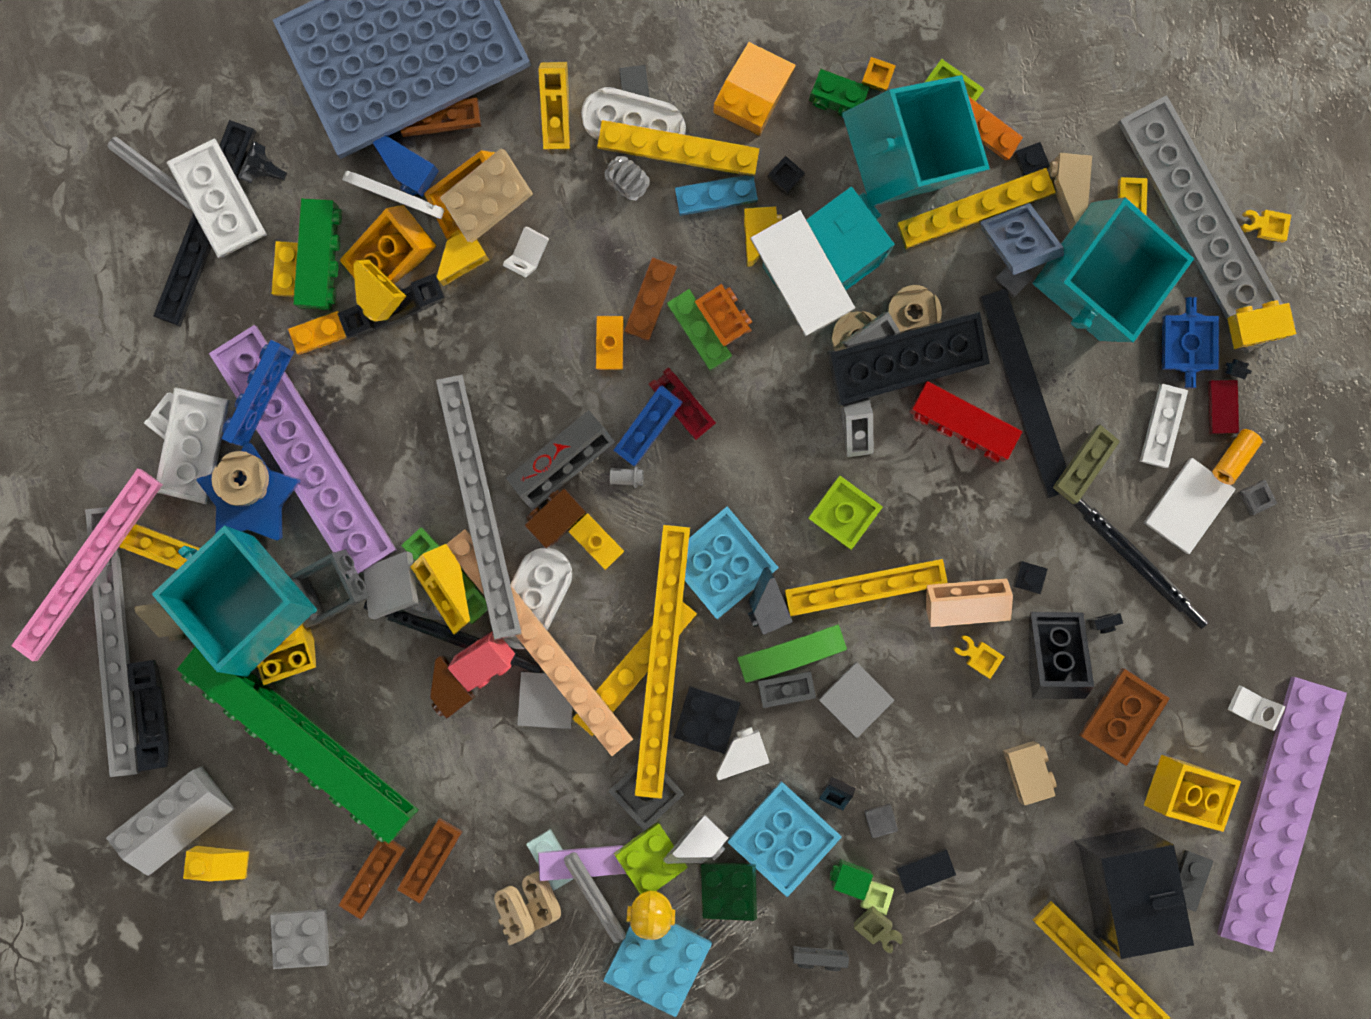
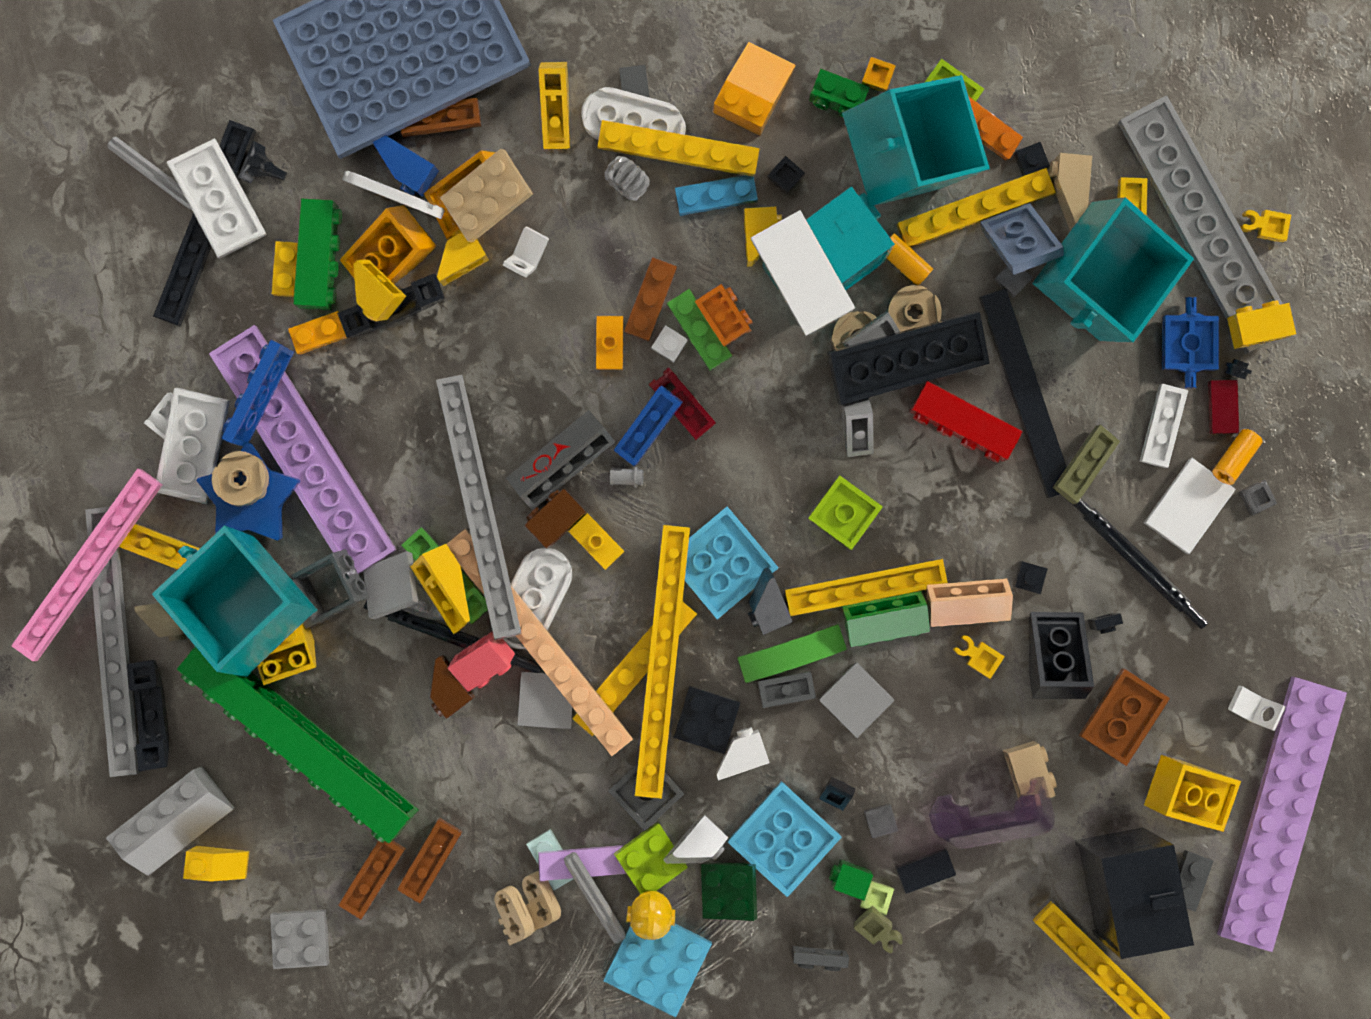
(669, 344): none -> white plate
(886, 619): none -> brick
(908, 261): none -> light orange piece
(1030, 817): none -> clear purple windscreen

